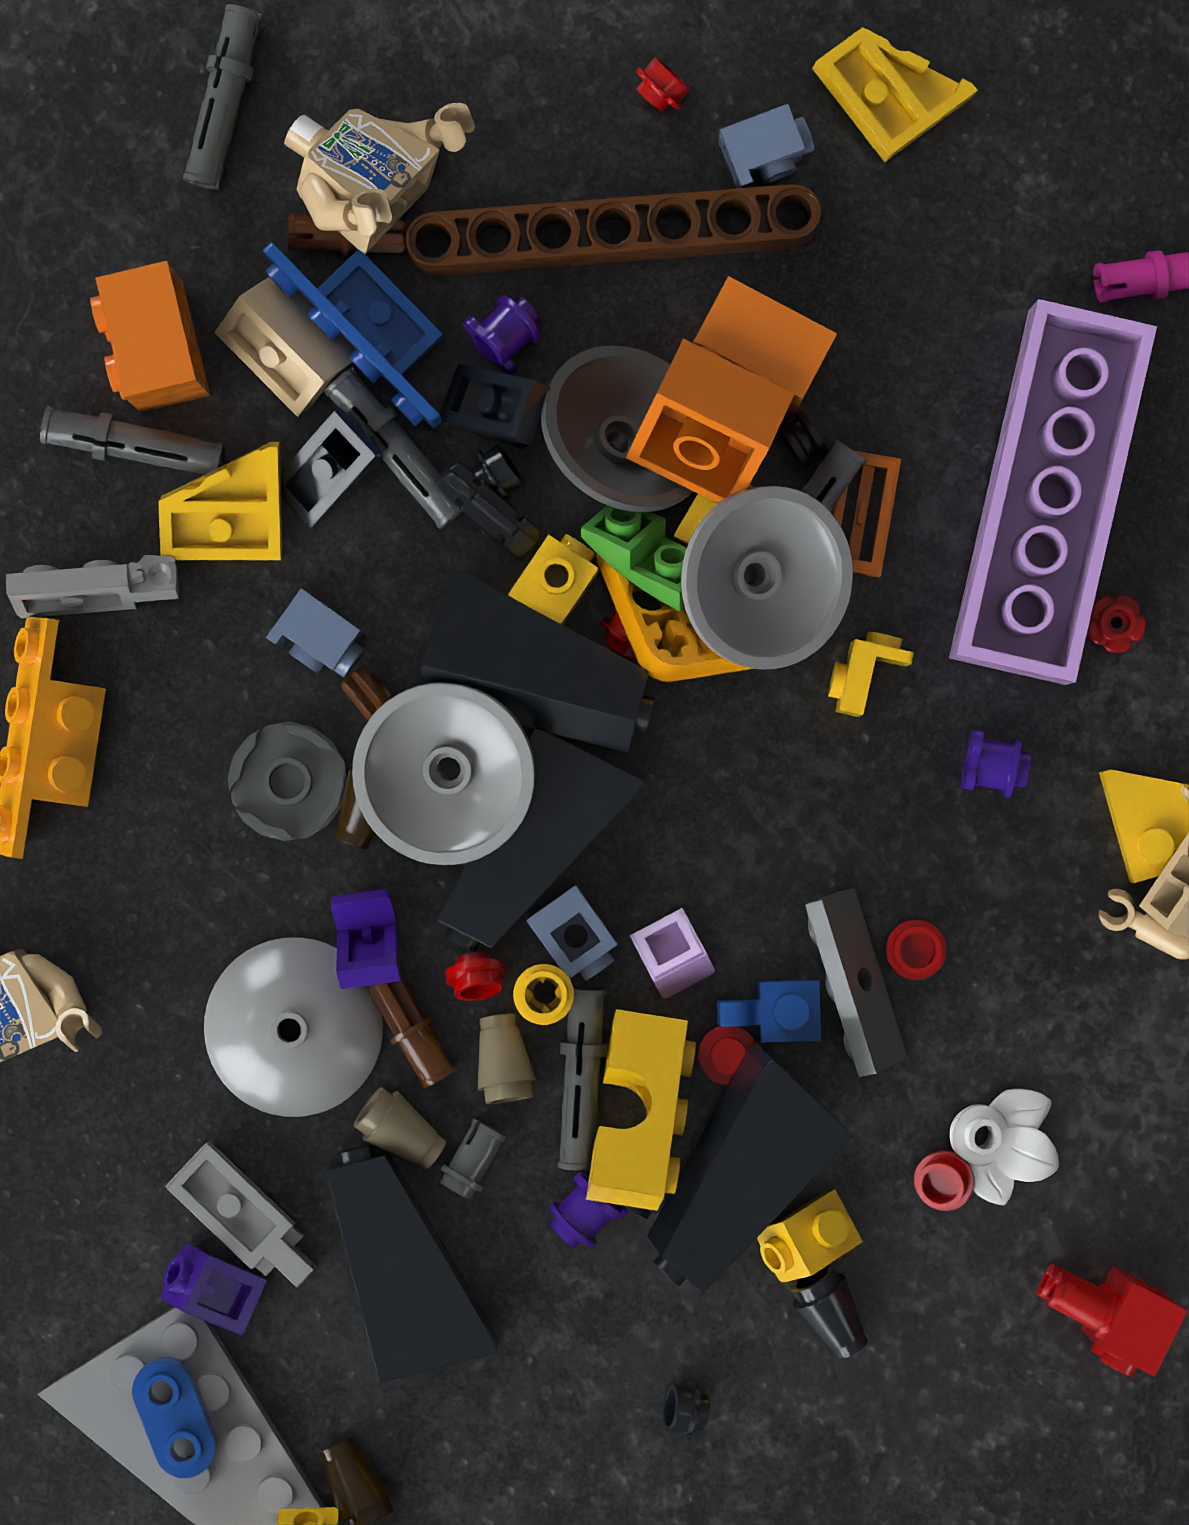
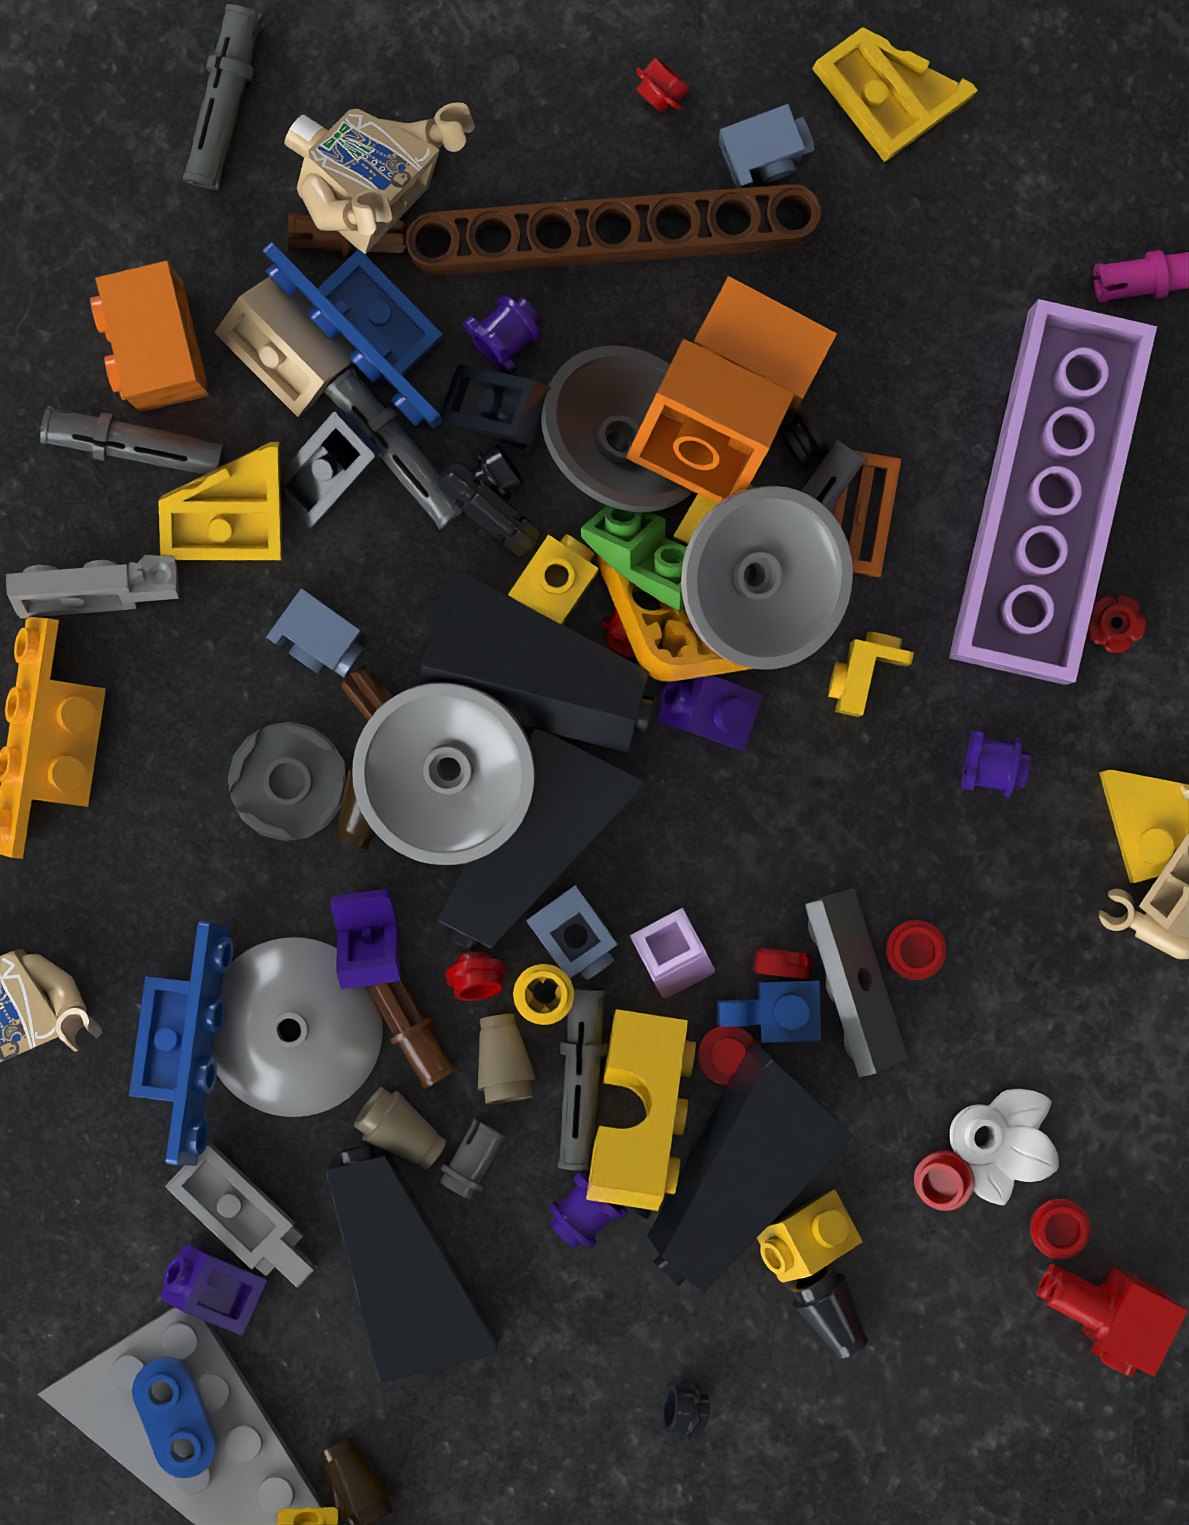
(178, 1040): none -> blue bracket
(710, 709): none -> dark purple bracket
(783, 963): none -> red tile
(1060, 1228): none -> red plate

